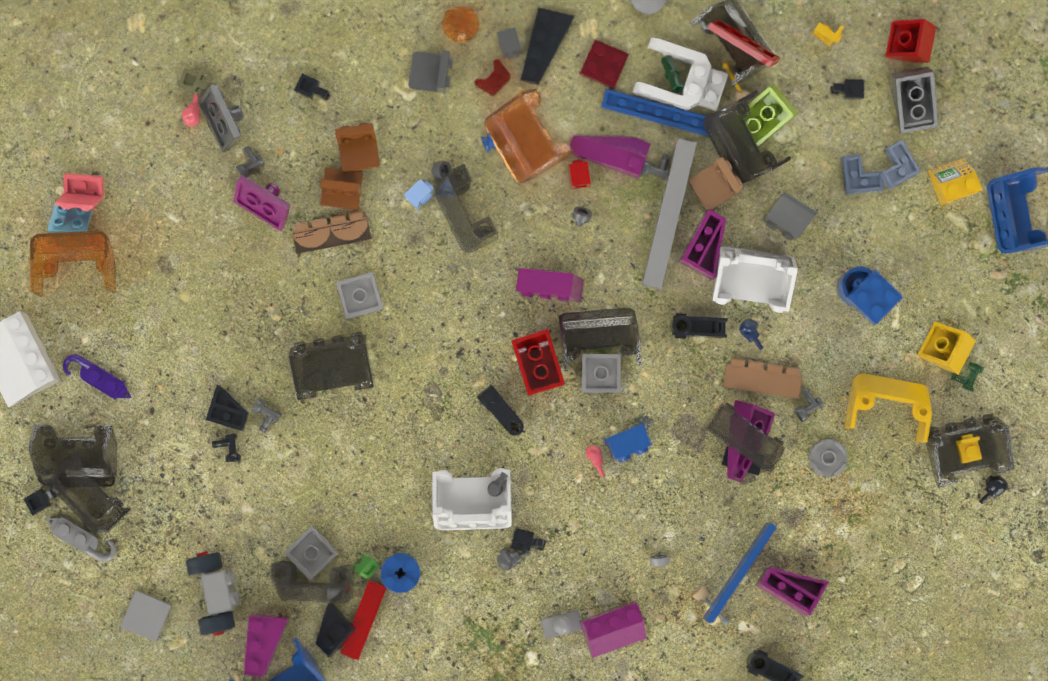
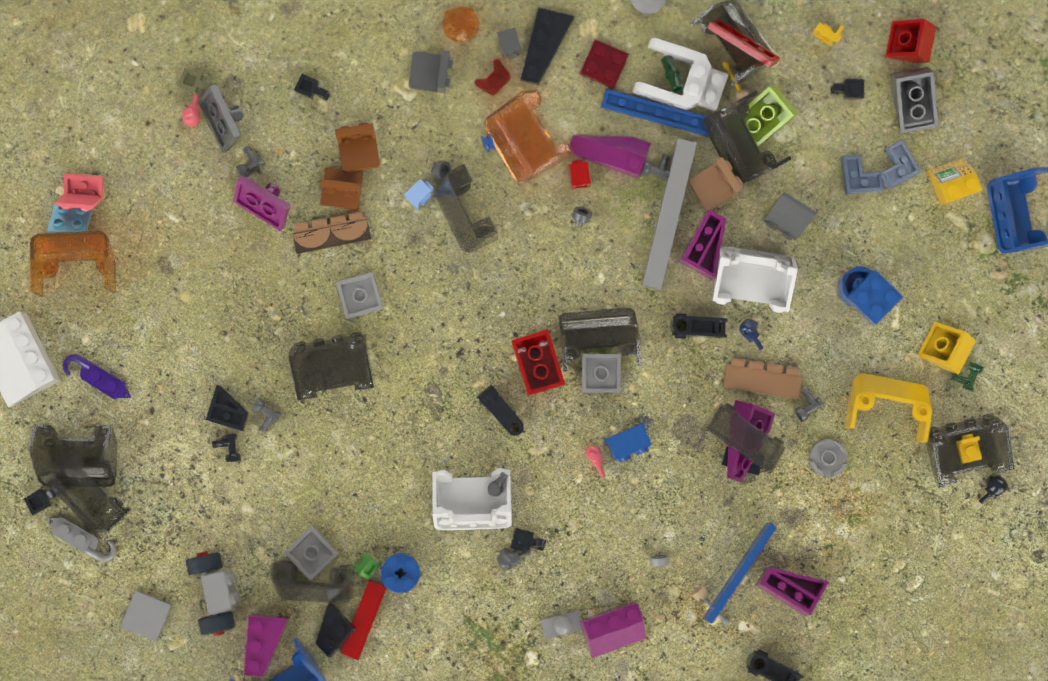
(549, 285): magenta wedge -> none

